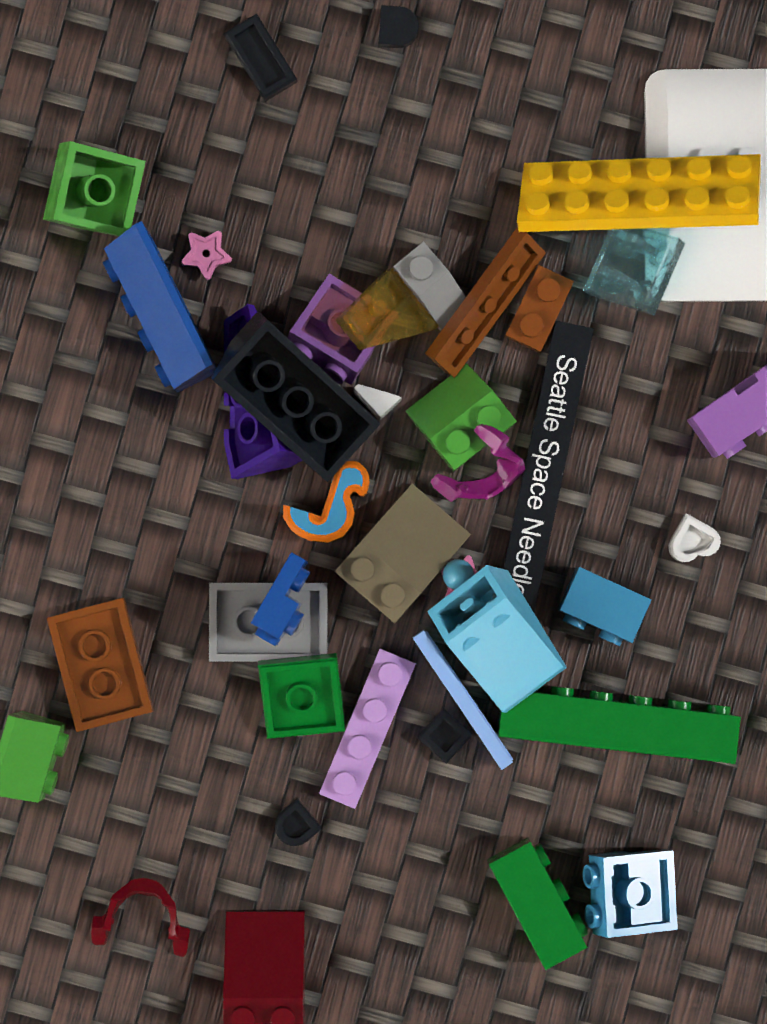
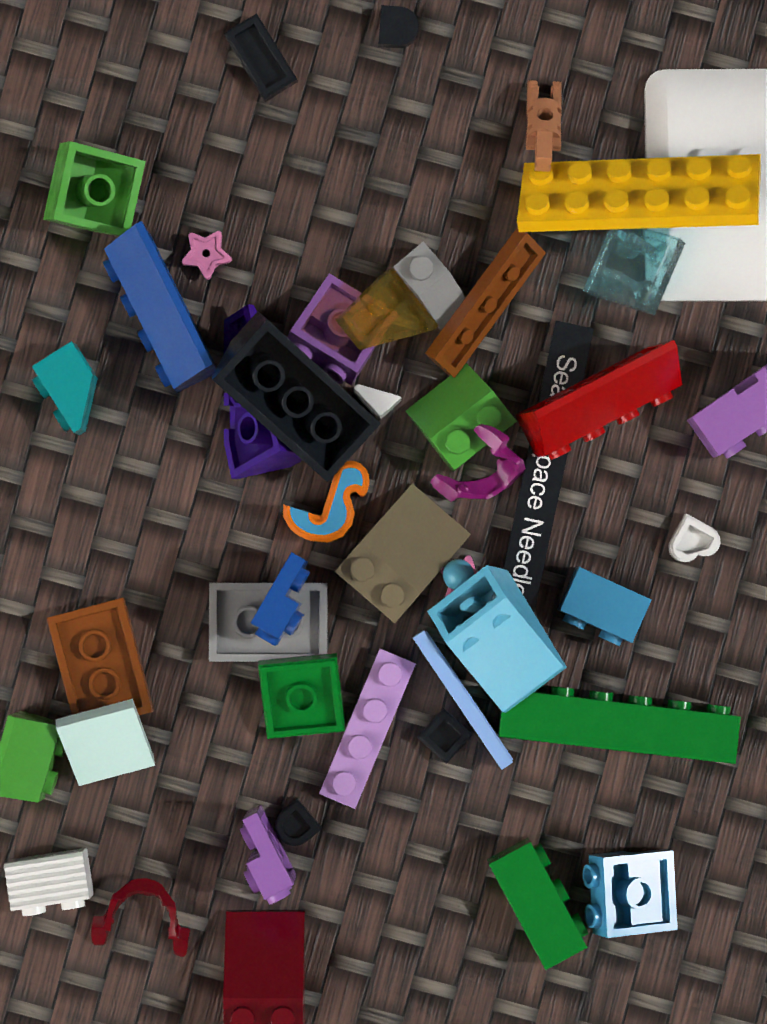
(49, 880): none -> white brick
(71, 385): none -> teal slope
(105, 742): none -> light aqua tile
(269, 866): none -> medium lavender plate
(539, 309): dark orange plate -> none
(543, 124): none -> nougat hinge
(602, 399): none -> red slope

